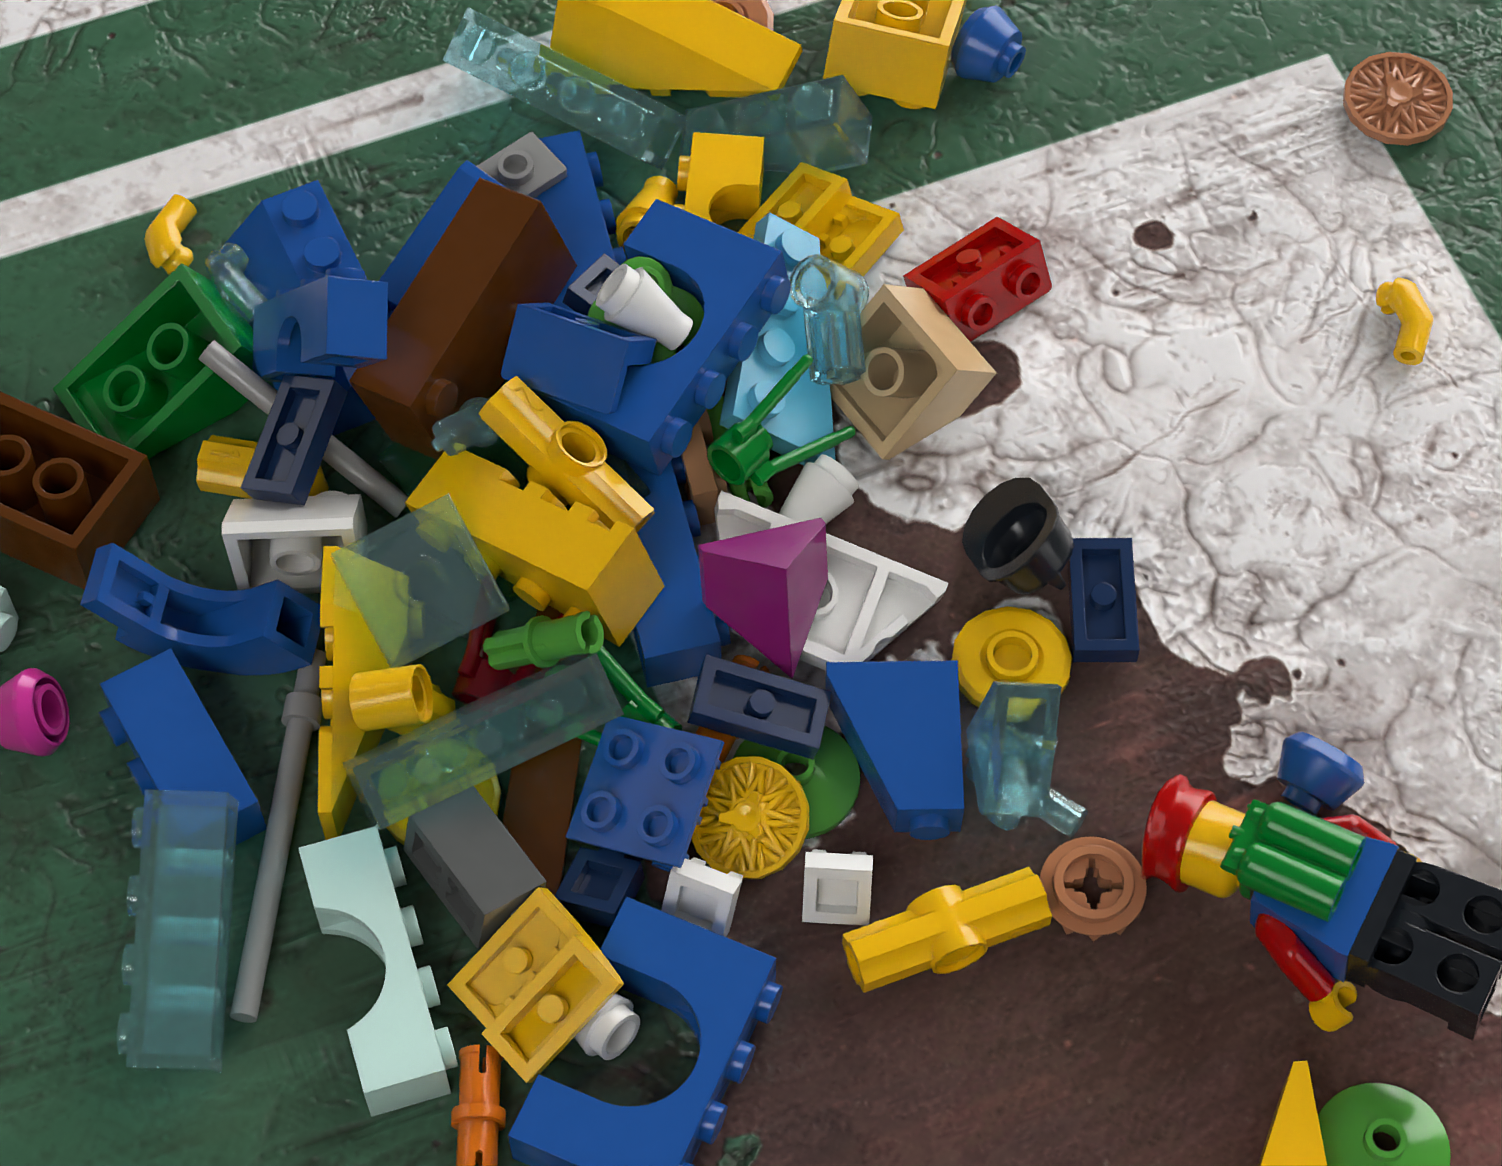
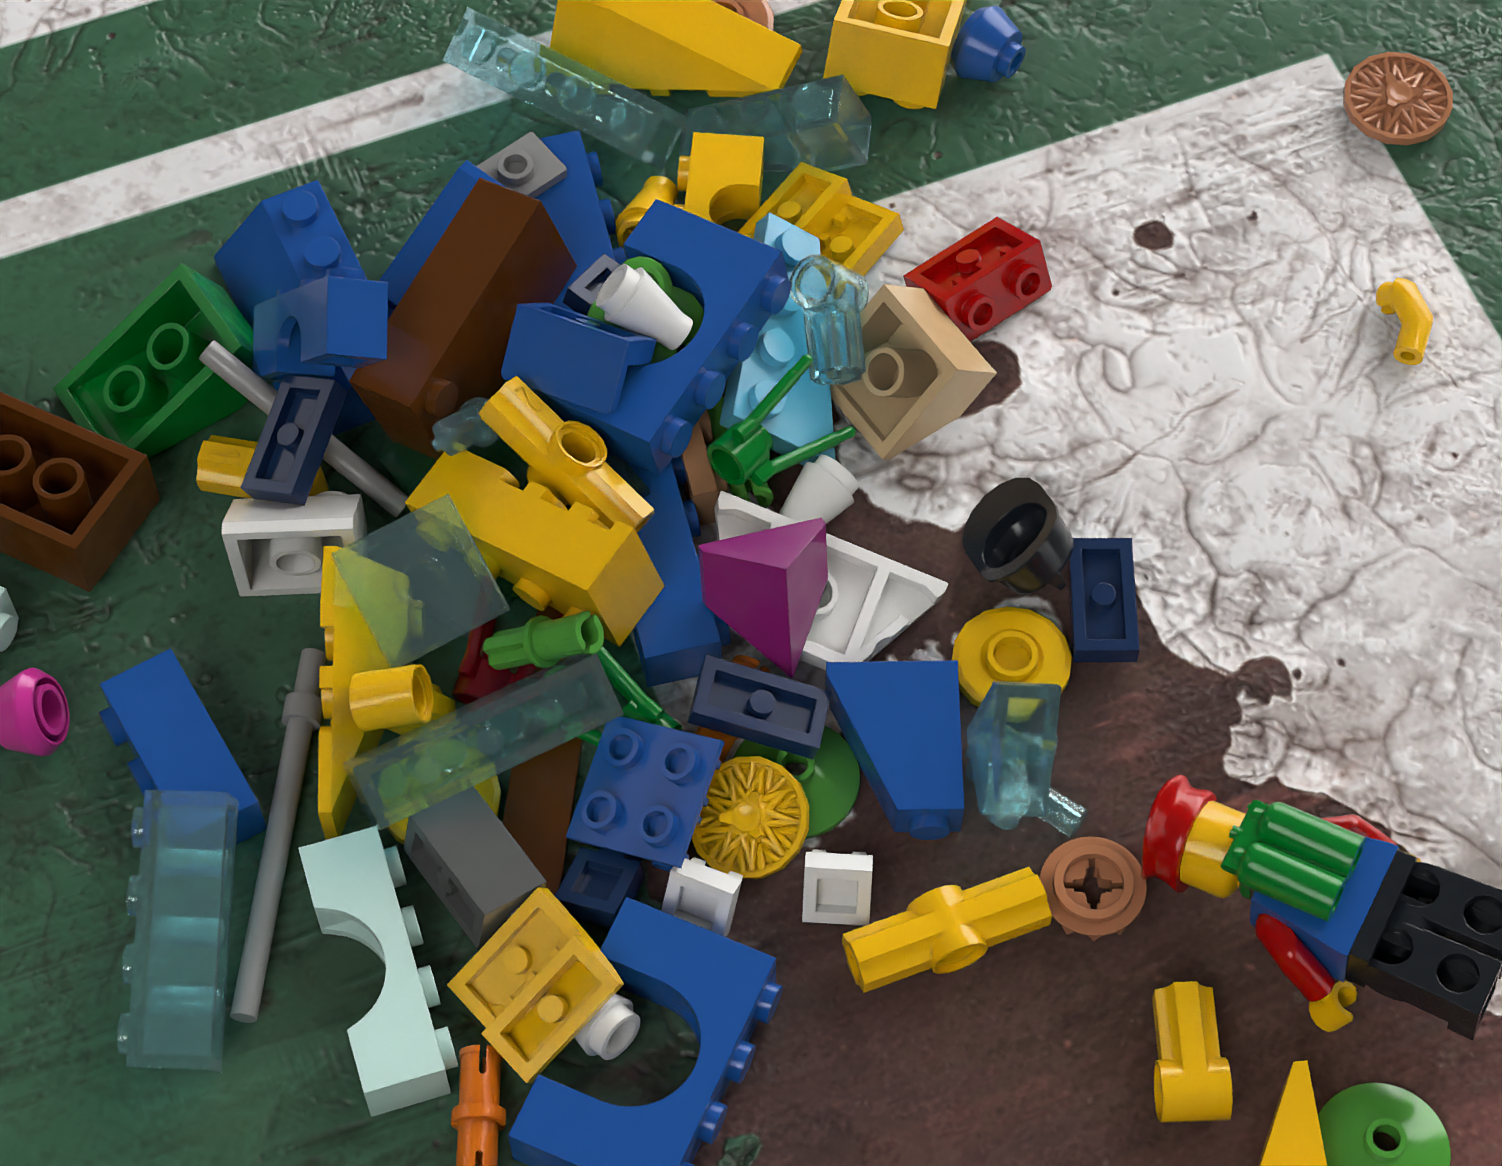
(164, 234): yellow arm -> none
(208, 629): blue arch -> none
(226, 273): clear light blue arm -> none
(1189, 1073): none -> yellow piece
(1317, 773): blue cone -> none

